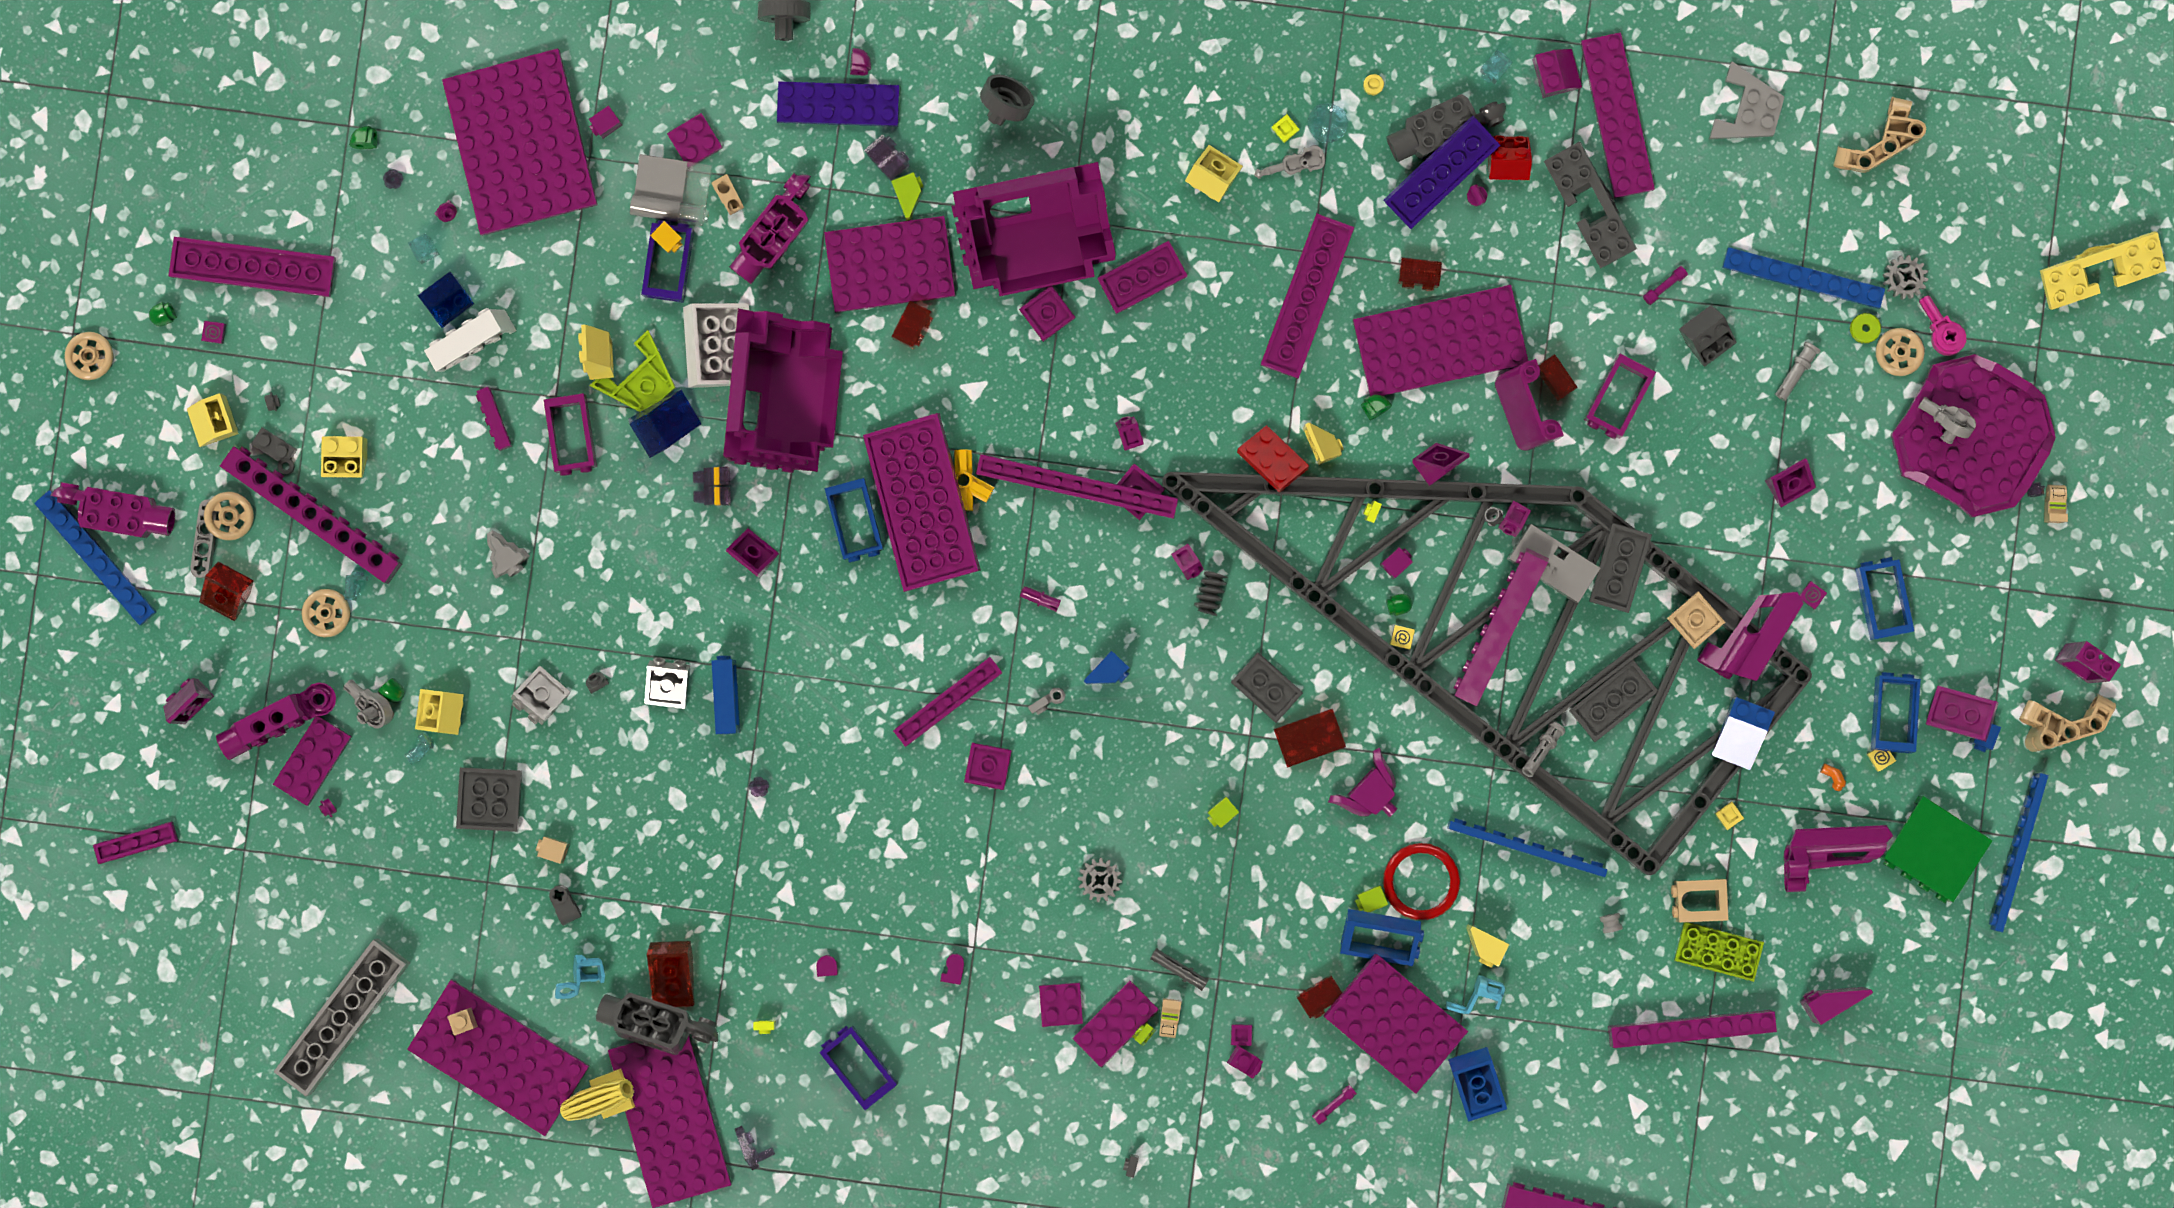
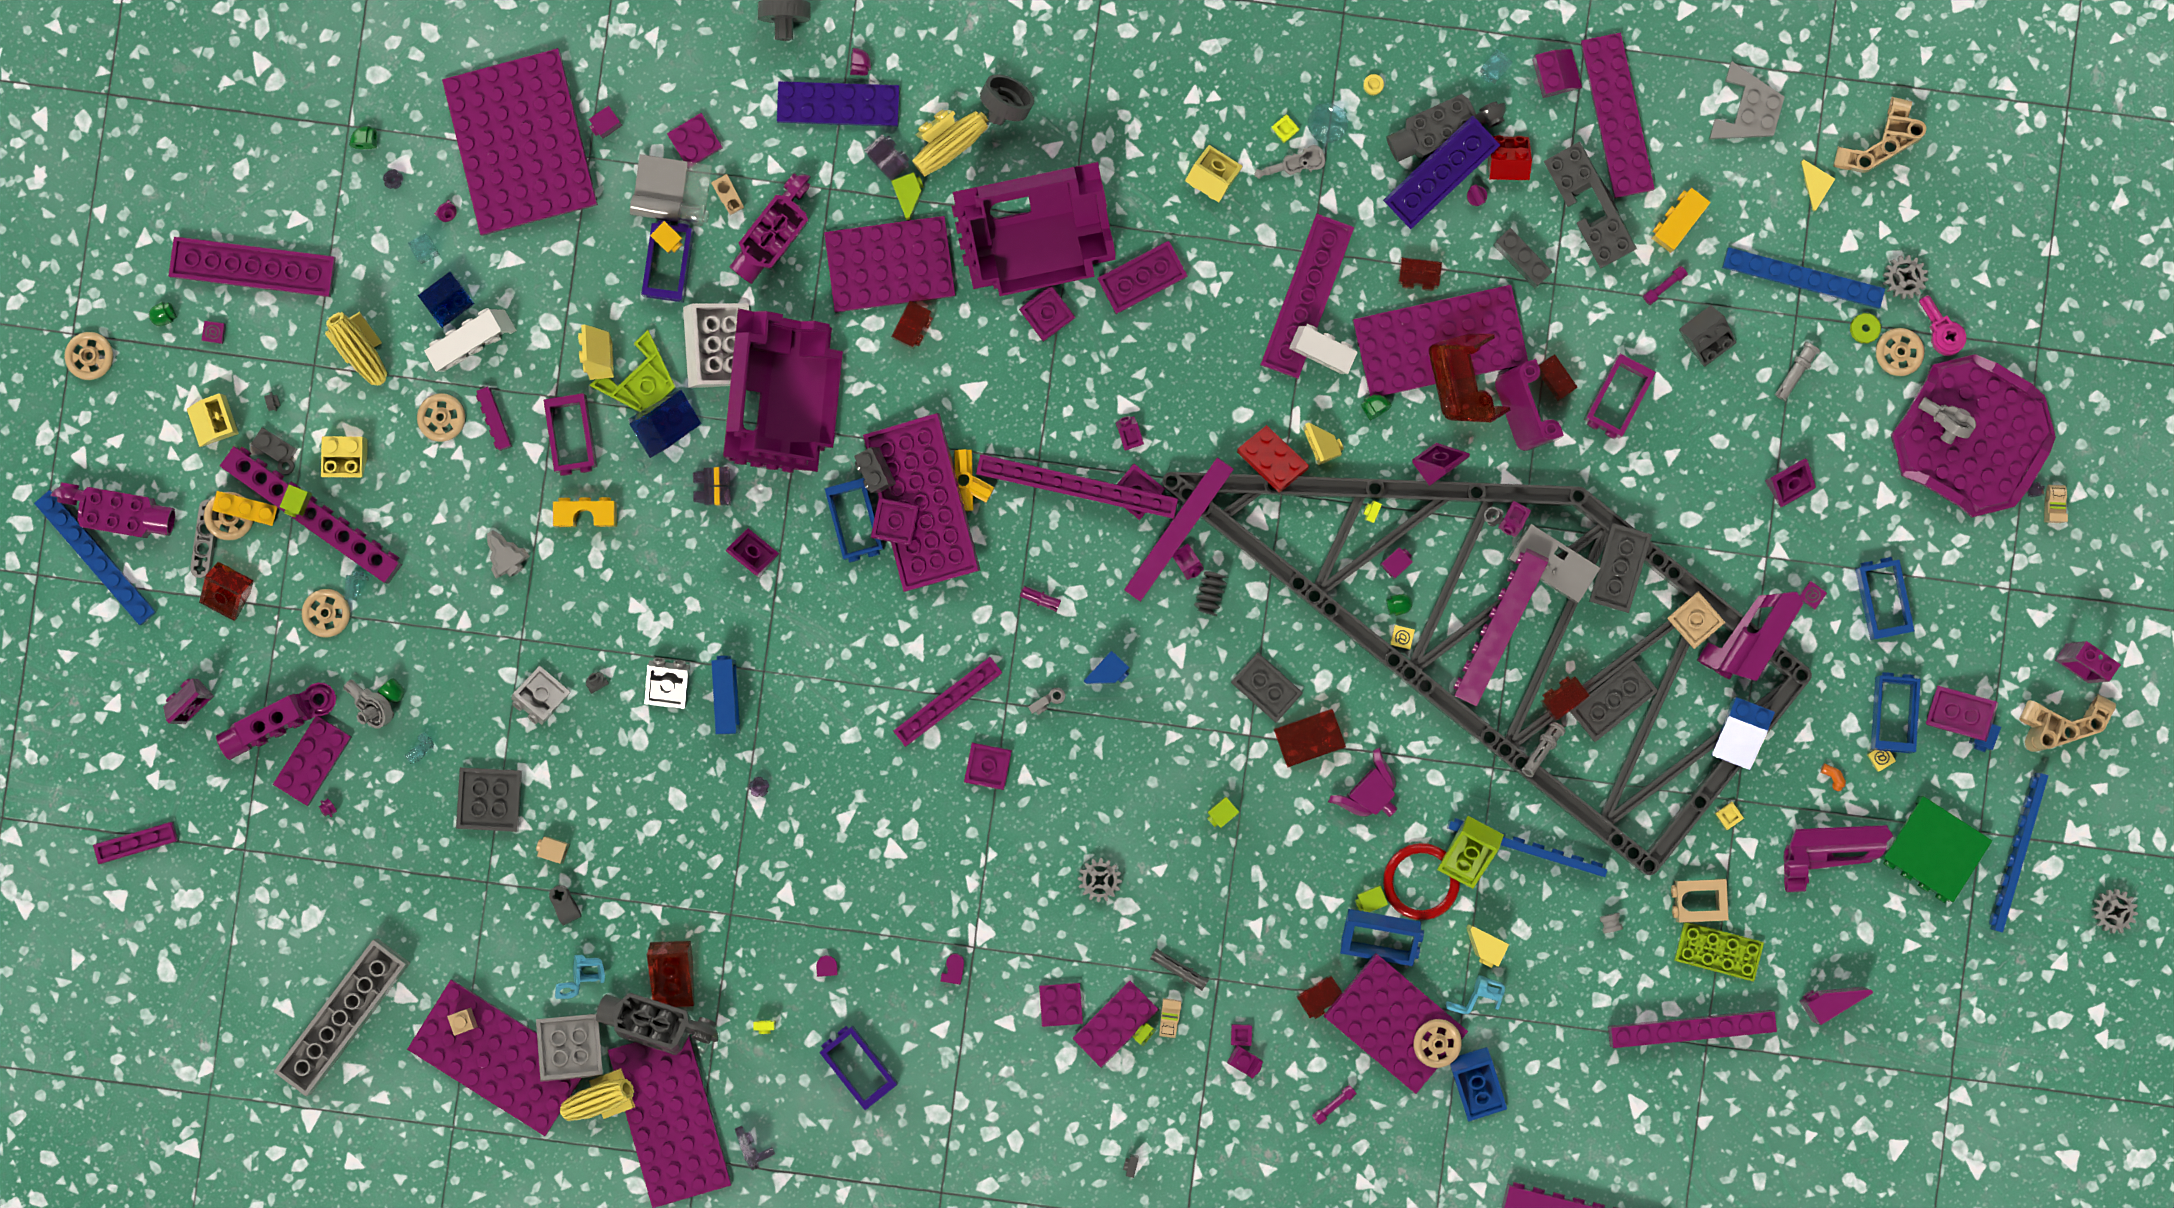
(244, 508): none -> yellow plate
(295, 501): none -> lime brick
(356, 344): none -> light yellow plate
(439, 711): light yellow slope -> none
(451, 404): none -> tan plate
(569, 1047): none -> light grey plate
(603, 511): none -> yellow arch
(874, 470): none -> dark grey brick
(895, 521): none -> magenta plate
(947, 139): none -> light yellow plate
(1179, 529): none -> magenta tile
(1323, 349): none -> white brick
(1451, 1052): none -> tan plate
(1457, 382): none -> clear red windscreen
(1470, 852): none -> lime slope
(1522, 258): none -> dark grey brick
(1564, 698): none -> clear red brick
(1680, 219): none -> yellow brick
(1816, 182): none -> light yellow tile
(2112, 903): none -> light grey gear
(2131, 259): light yellow plate -> none

